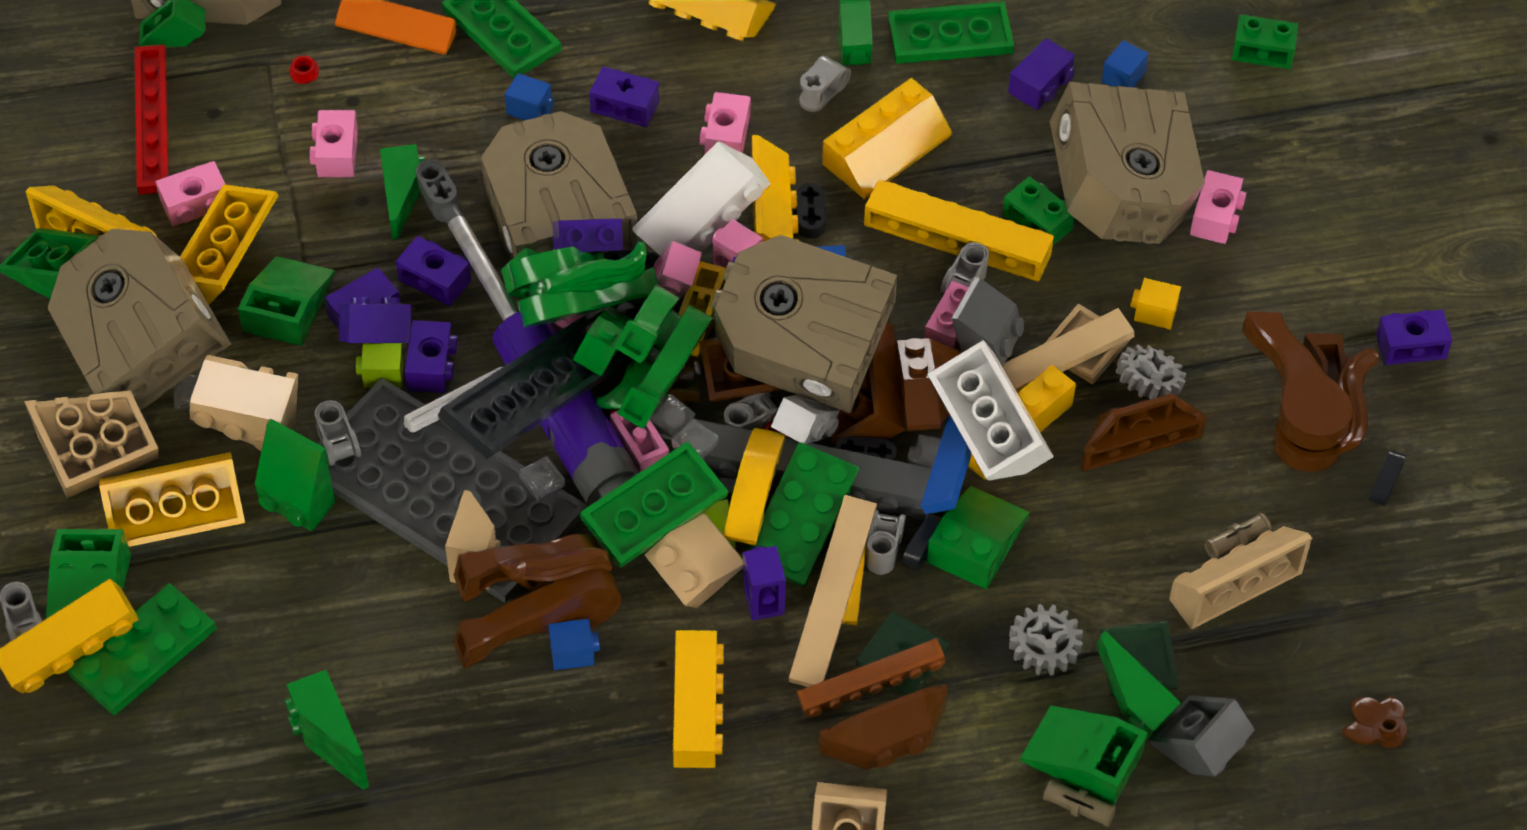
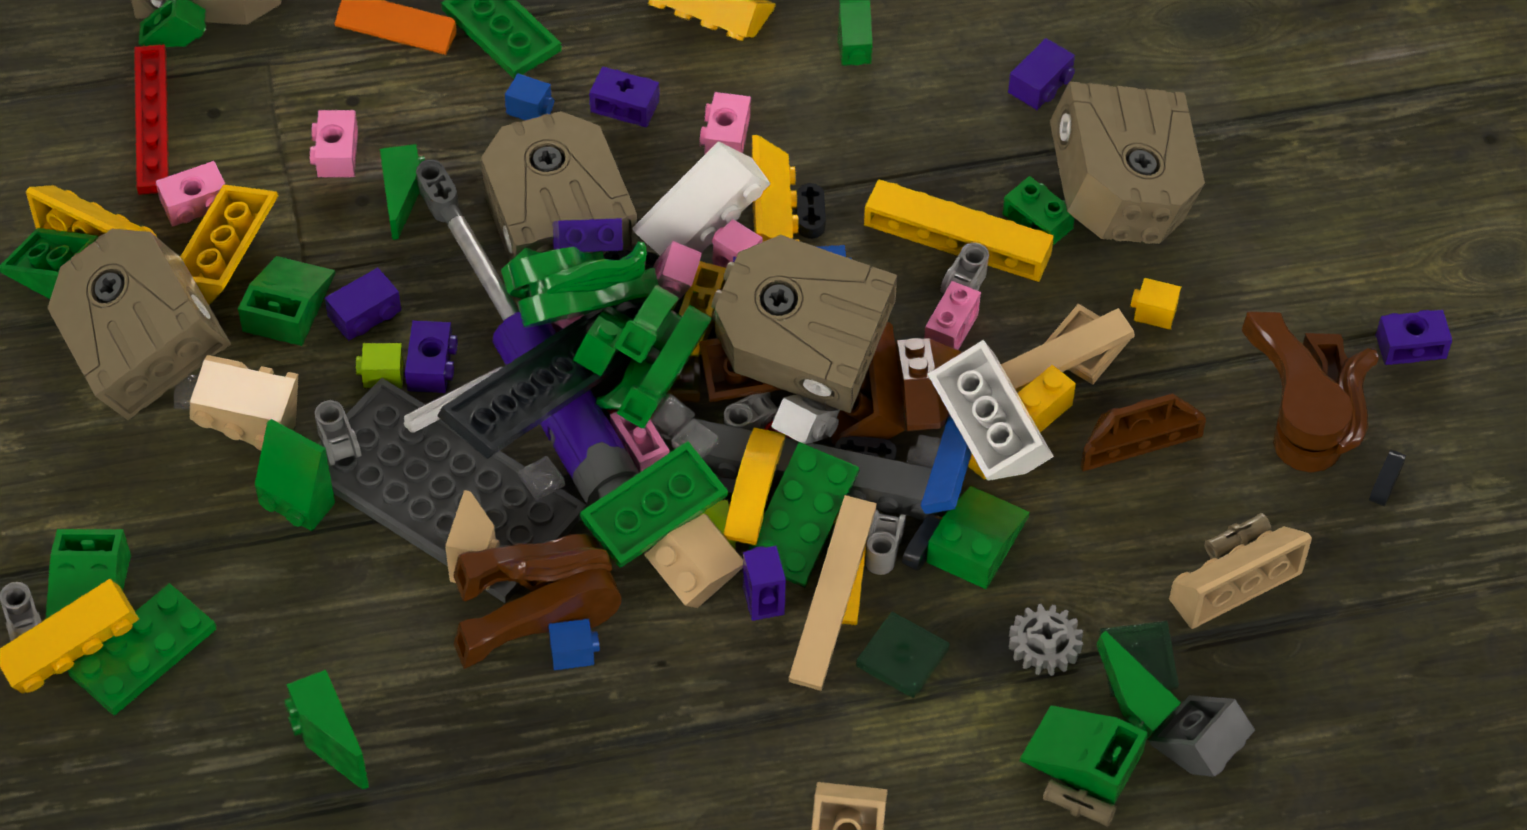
(92, 437): tan wedge -> none
(173, 499): yellow slope -> none
(303, 70): red plate -> none
(374, 322): dark purple brick -> none
(433, 270): dark purple brick -> none
(695, 699): yellow brick -> none
(822, 83): light grey piece -> none
(871, 678): dark orange piece -> none
(886, 138): yellow slope -> none
(887, 730): reddish brown wedge -> none
(950, 32): green plate -> none
(987, 317): dark grey slope -> none
(1125, 66): blue brick -> none
(1150, 372): light grey gear -> none
(1217, 207): bright pink brick -> none
(1265, 41): green brick -> none
(1375, 720): reddish brown plate -> none

